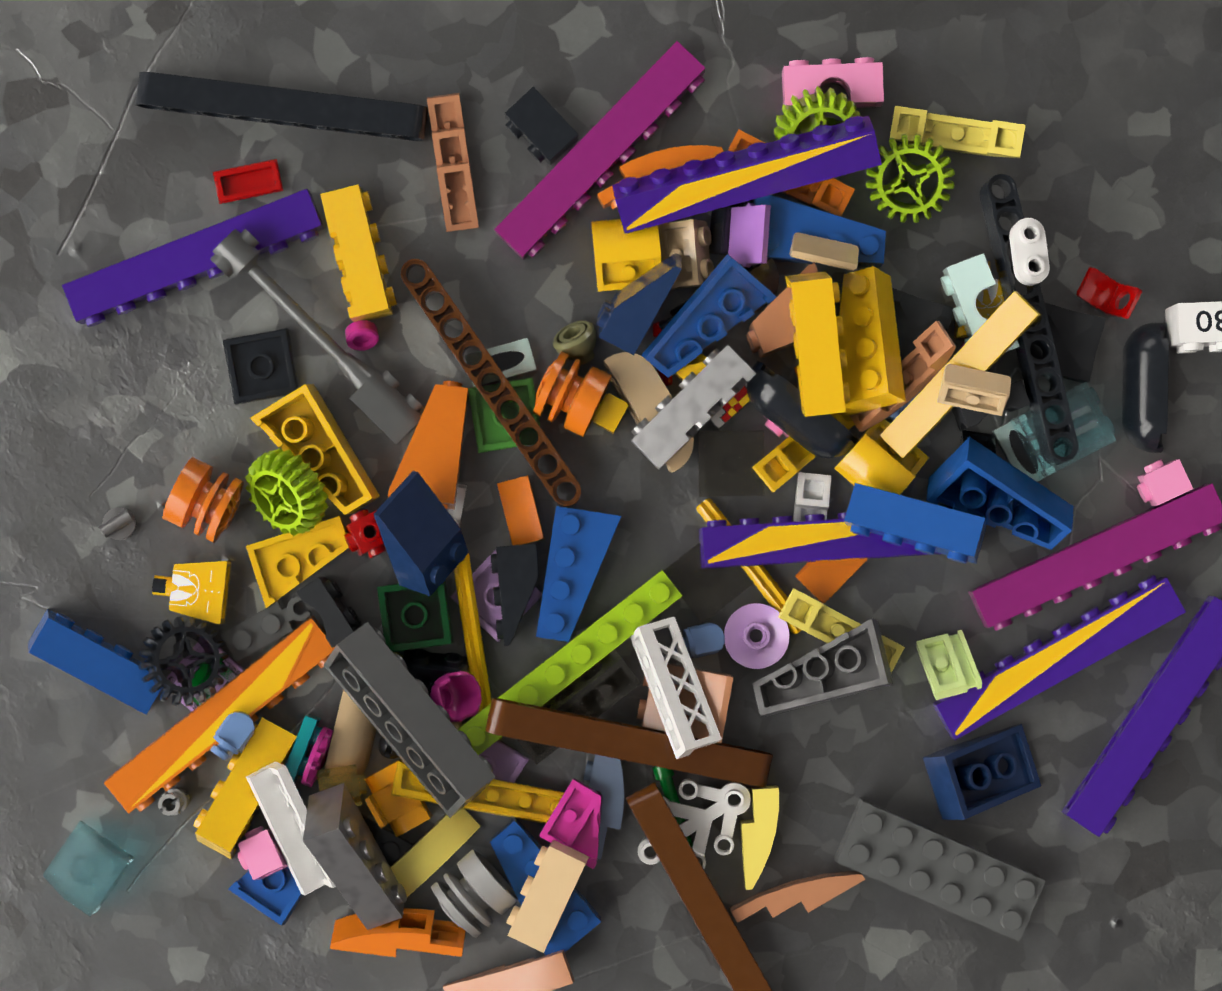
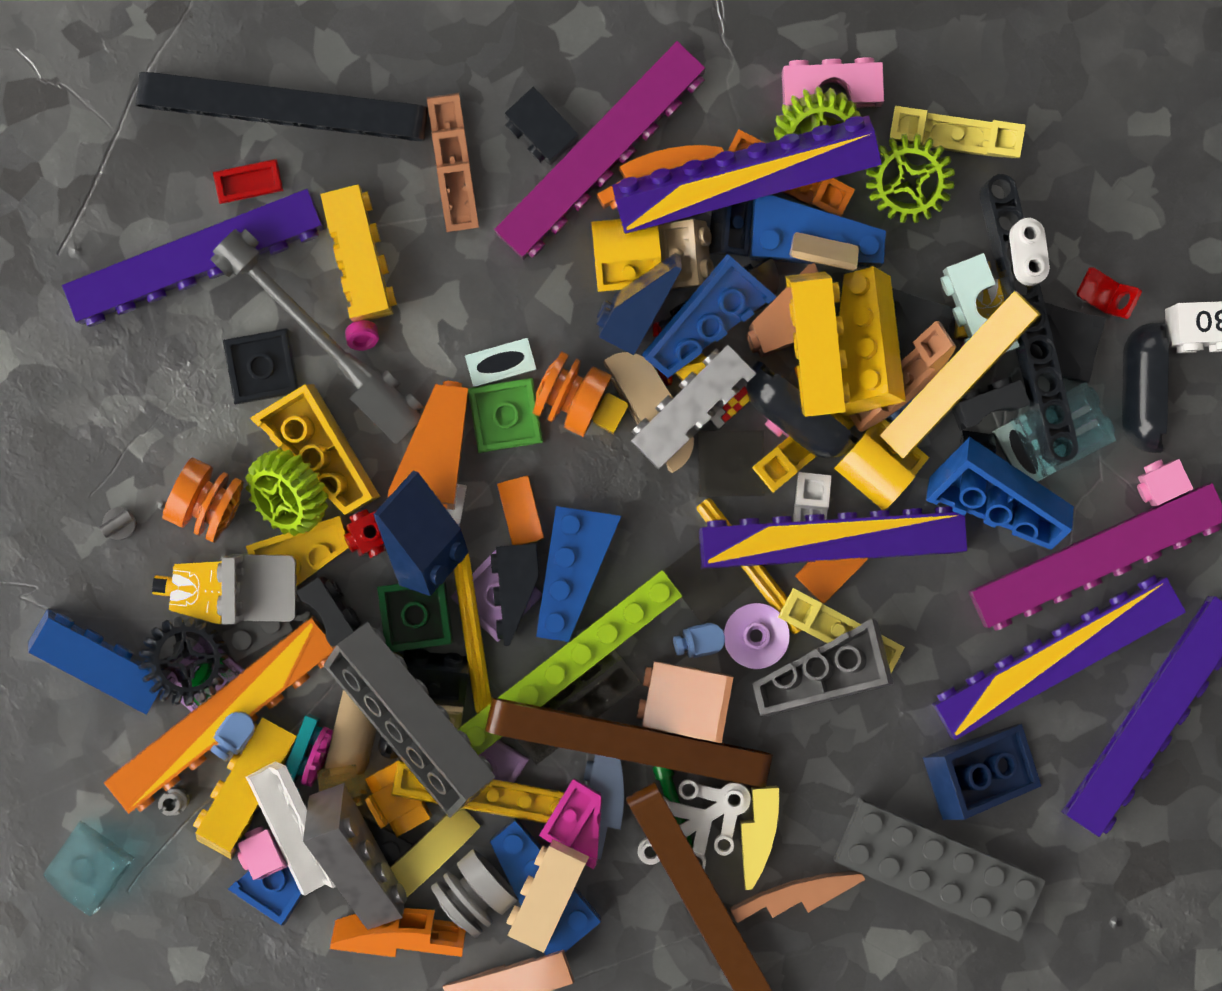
(257, 588): none -> light grey bracket
(457, 694): dark pink hair -> none
(479, 371): reddish brown beam -> none
(577, 341): olive brick -> none
(663, 689): white fence -> none
(749, 234): medium lavender piece -> none
(915, 522): blue wedge -> none
(948, 664): yellowish green plate -> none
(974, 389): tan slope -> none

